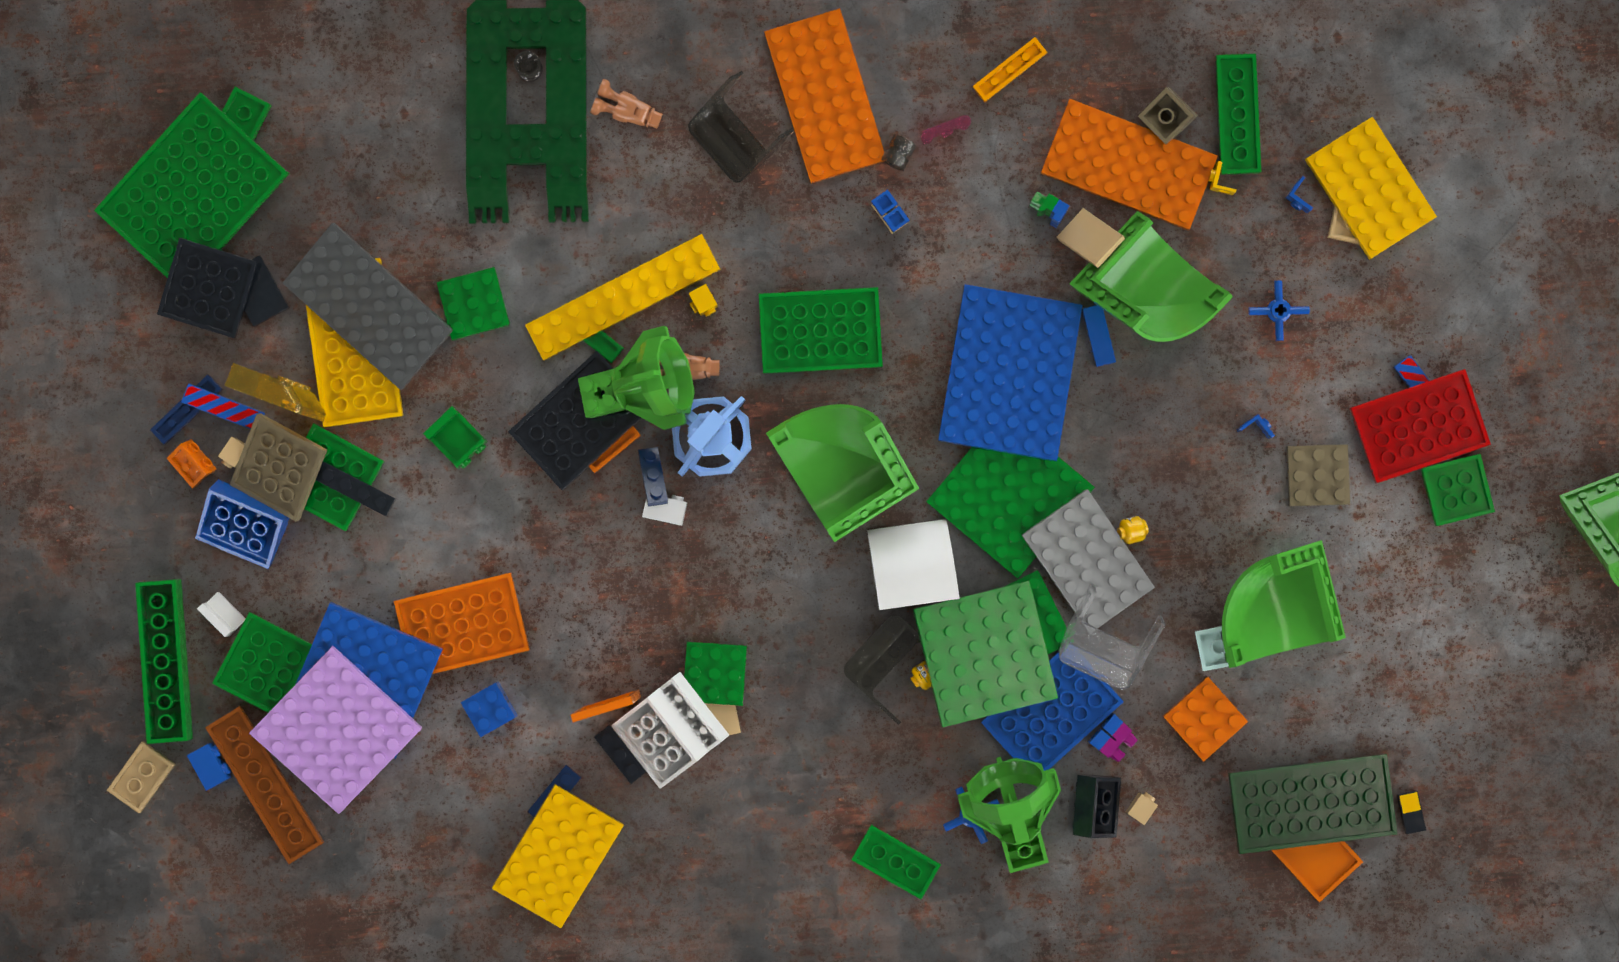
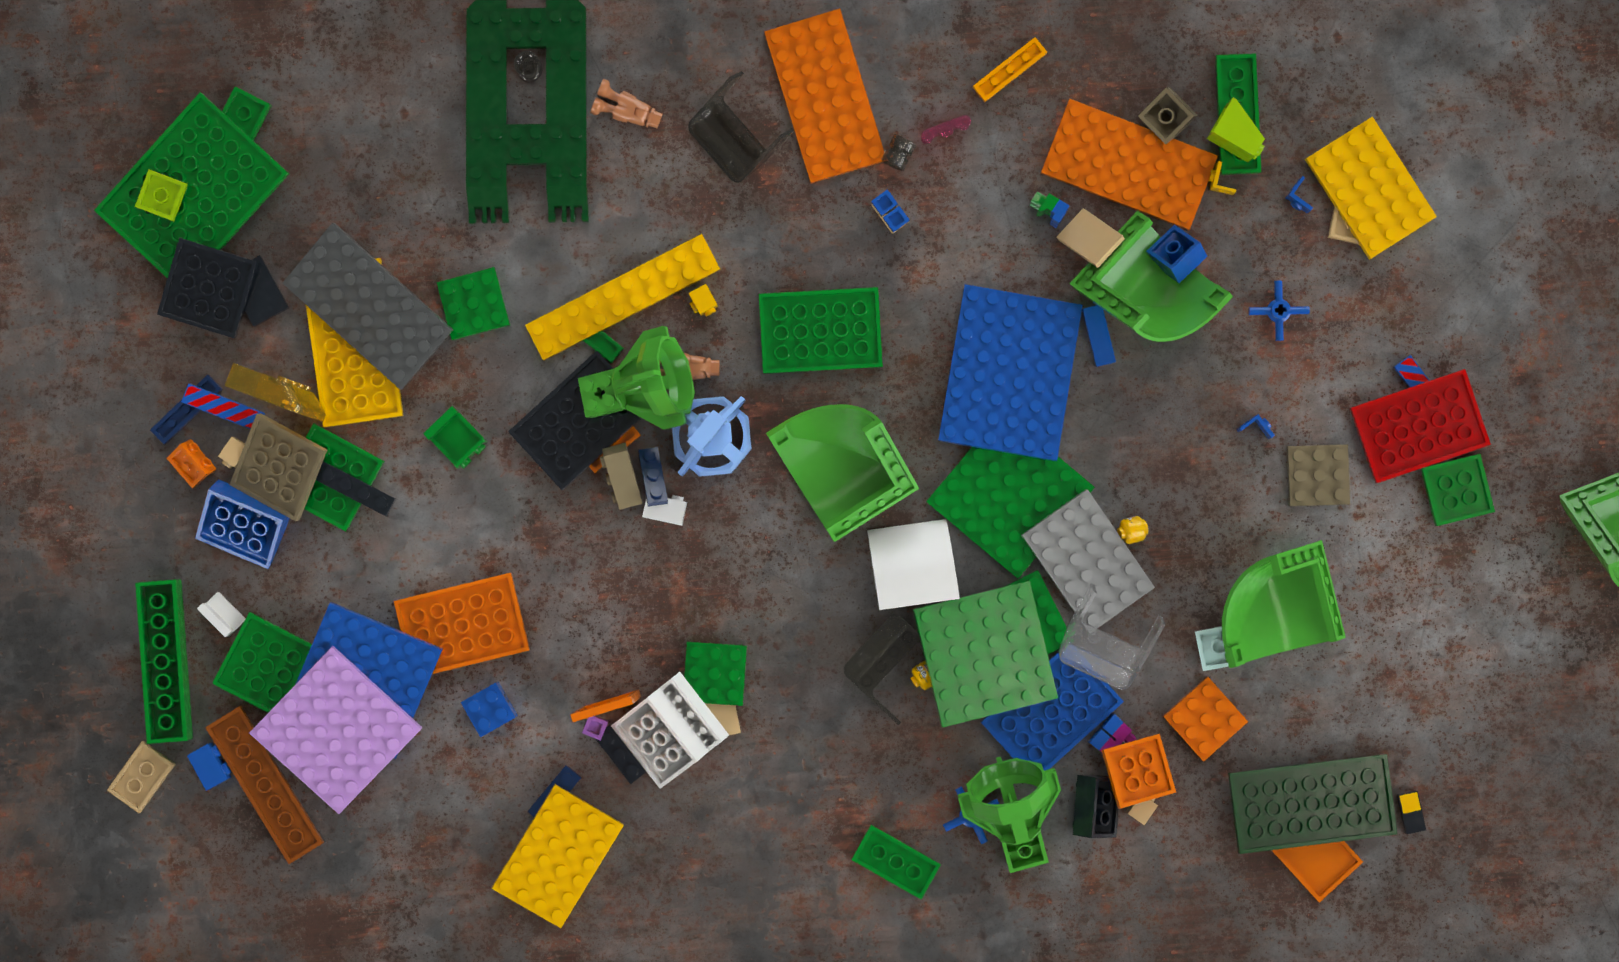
(161, 195): none -> lime plate
(595, 727): none -> medium lavender tile
(621, 476): none -> dark tan brick
(1138, 771): none -> orange plate
(1177, 253): none -> blue slope
(1237, 132): none -> lime slope

